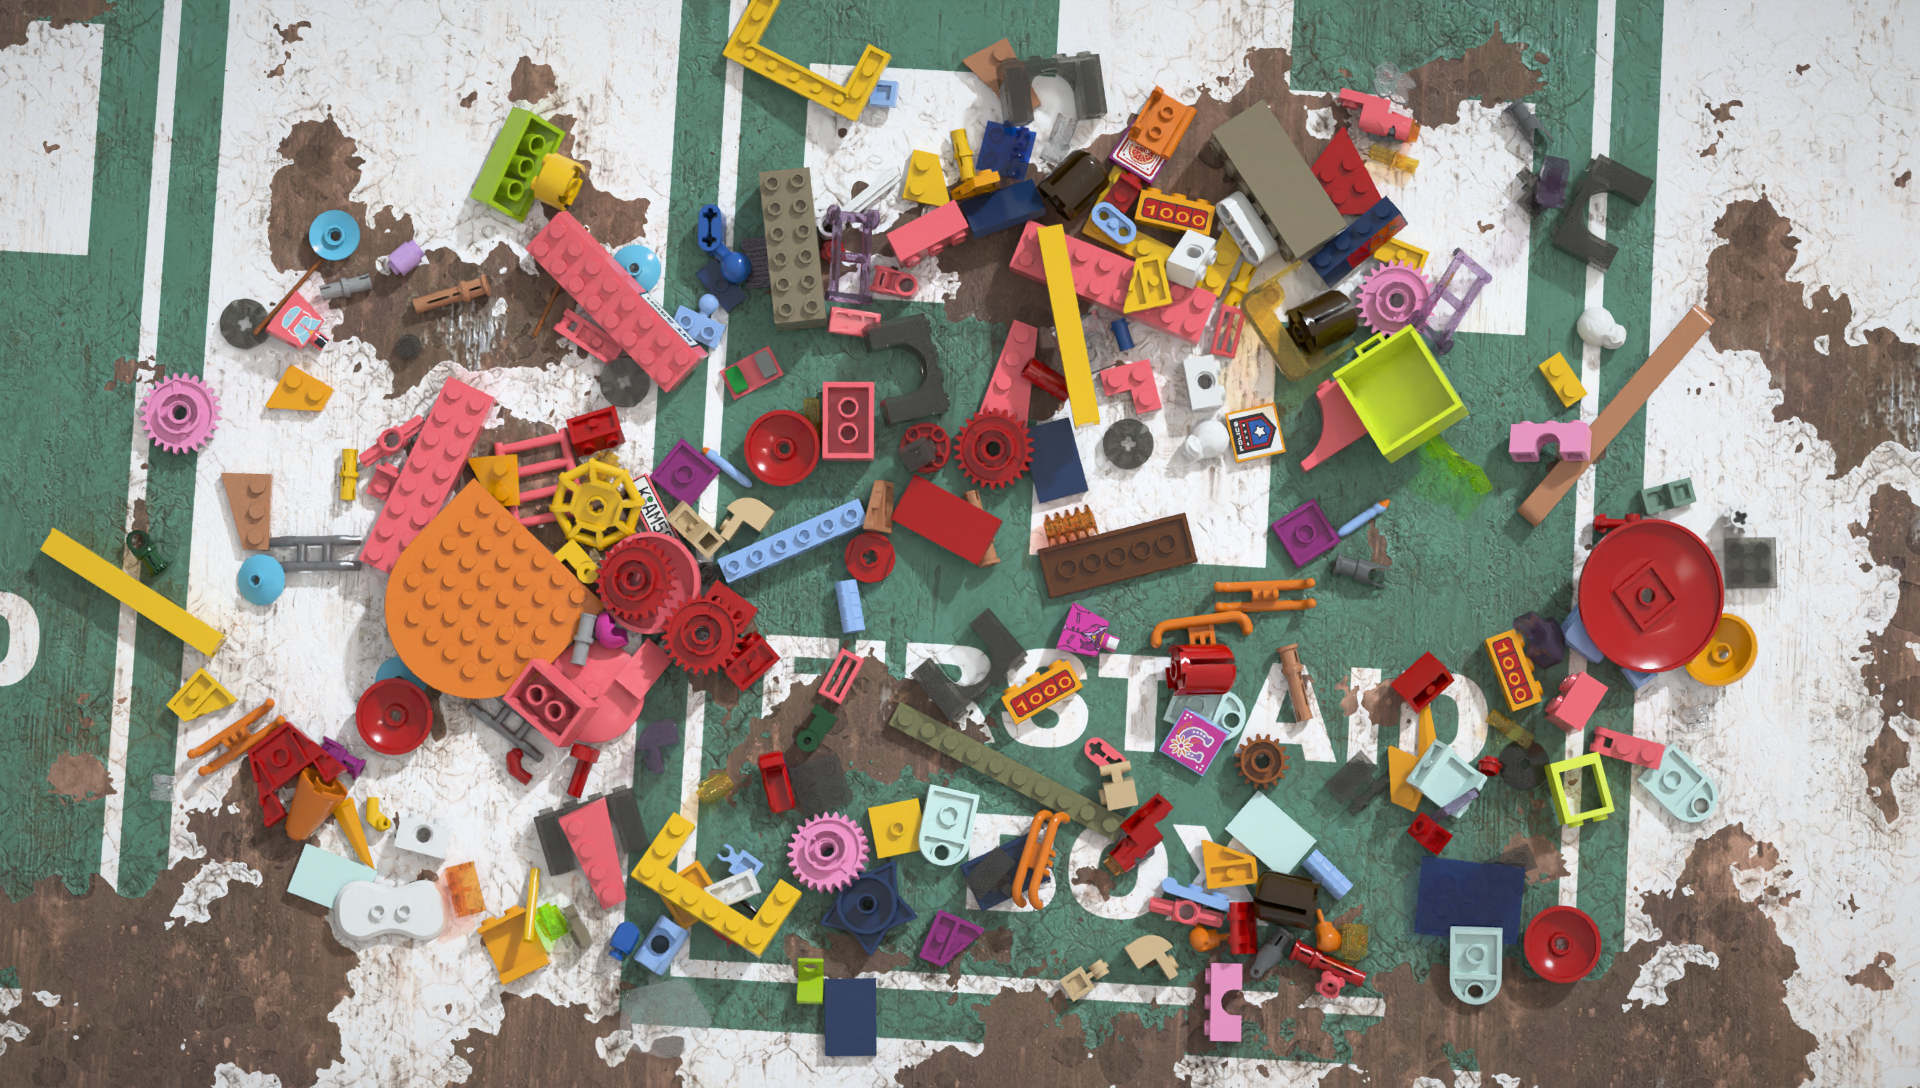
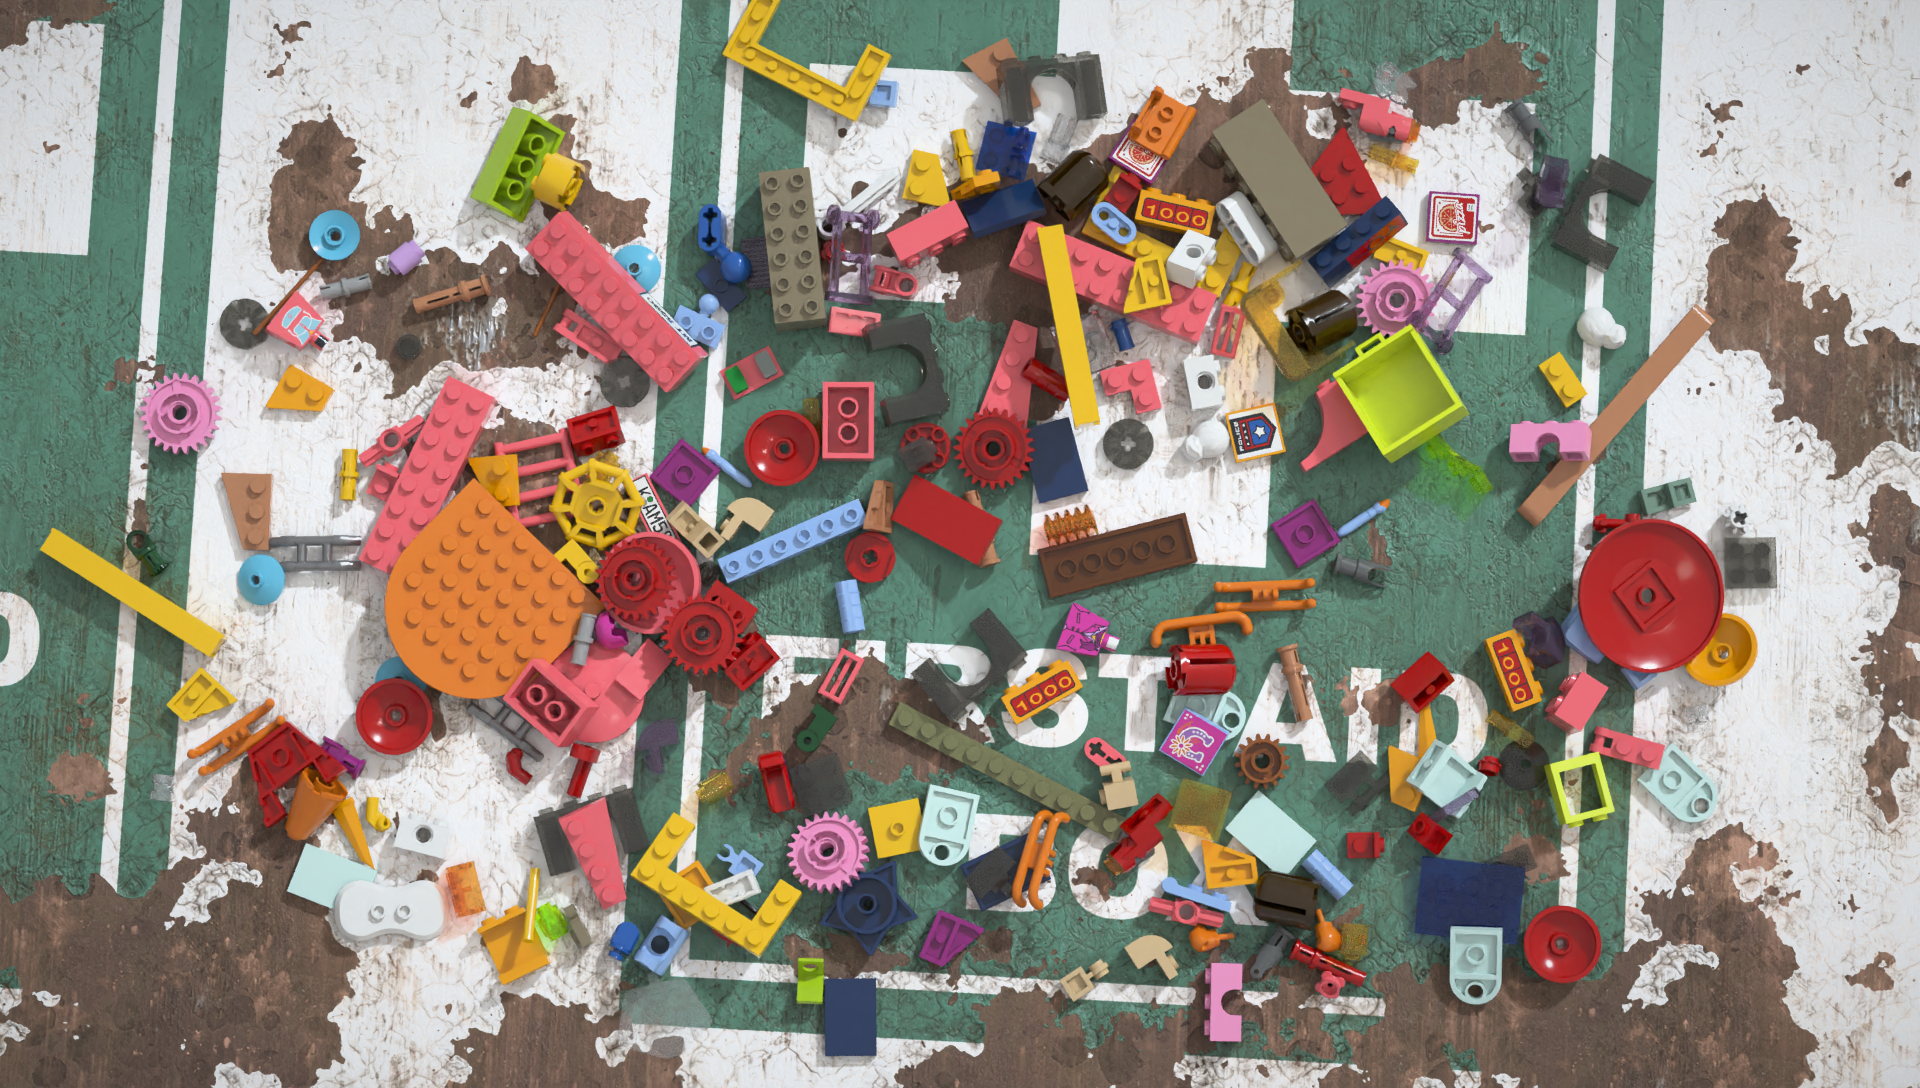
(1199, 810): none -> clear yellow brick
(1242, 928): red plate -> none
(1364, 845): none -> red bracket
(1452, 218): none -> tile

